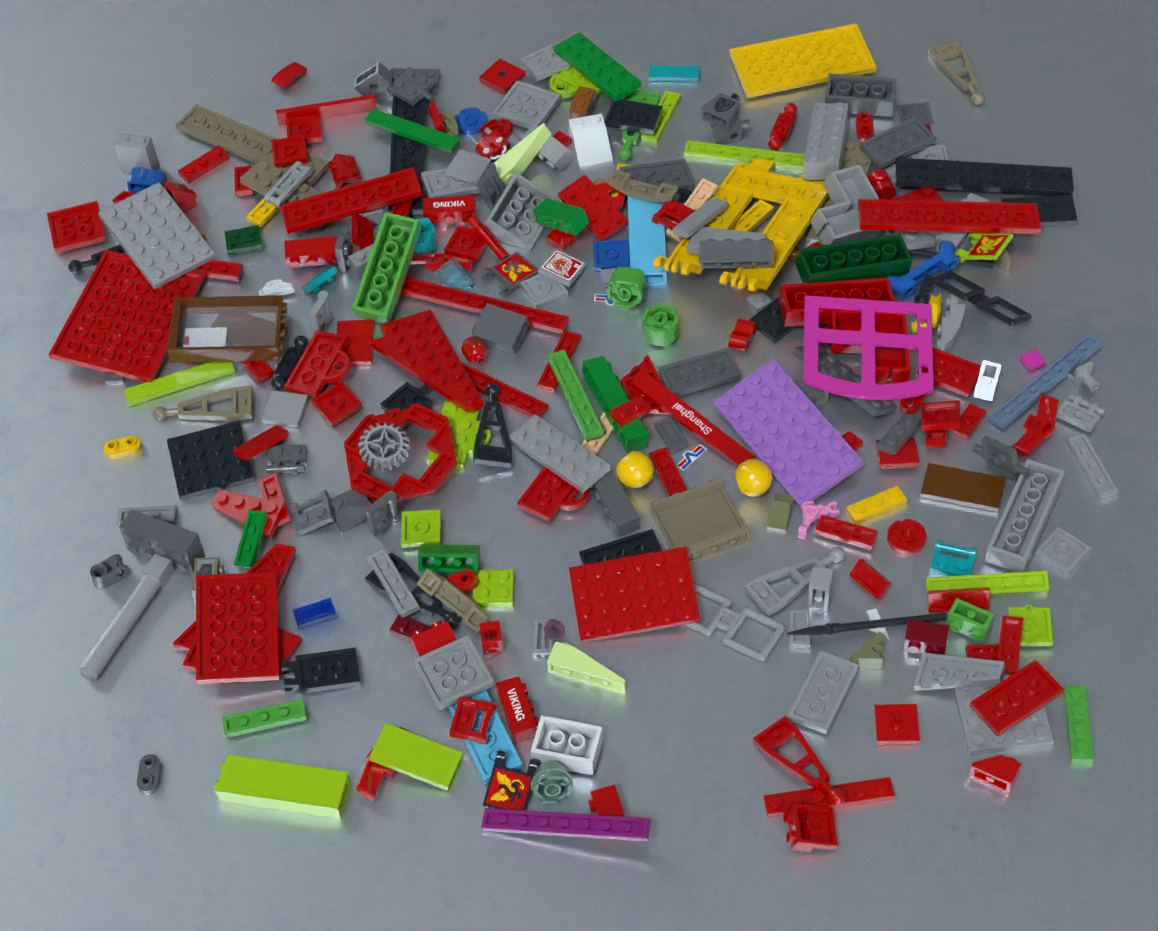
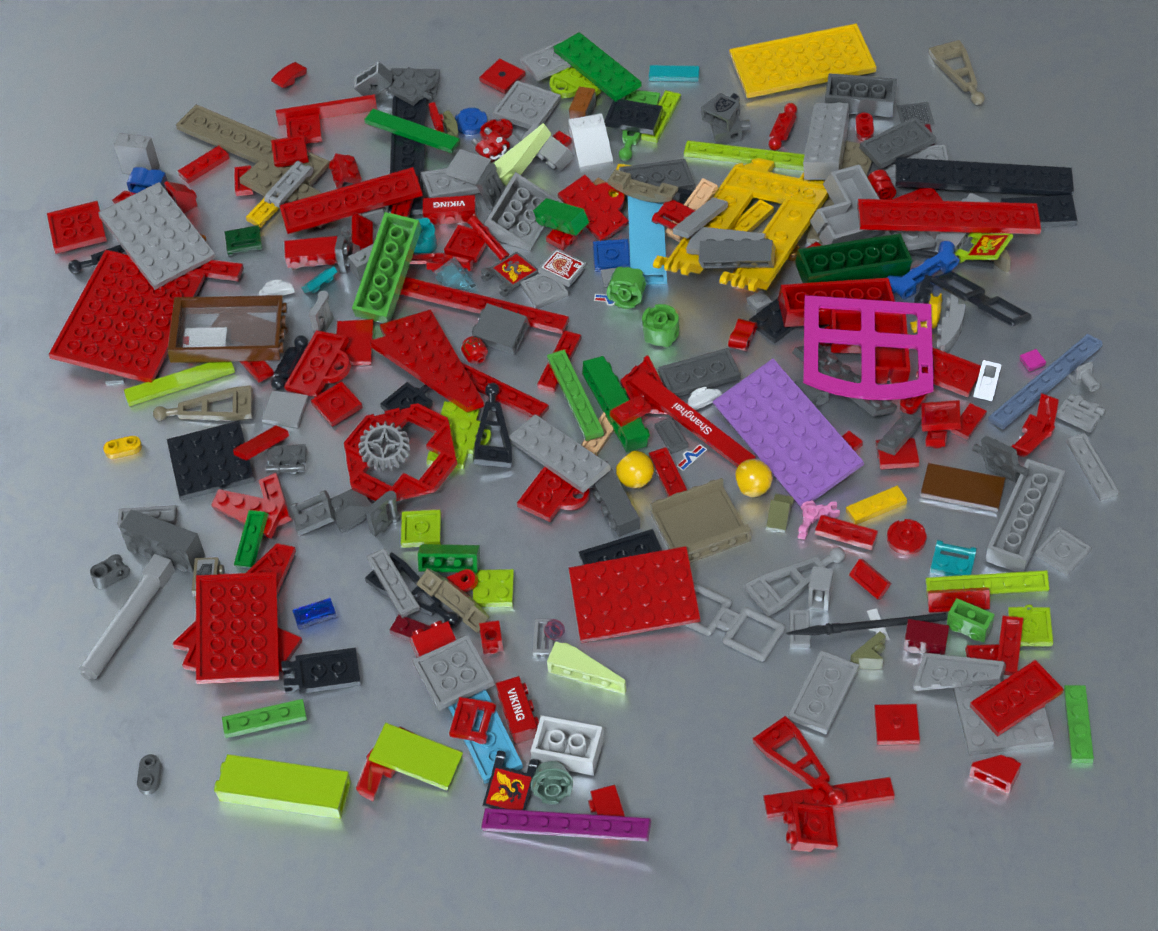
(703, 397): none -> white plate

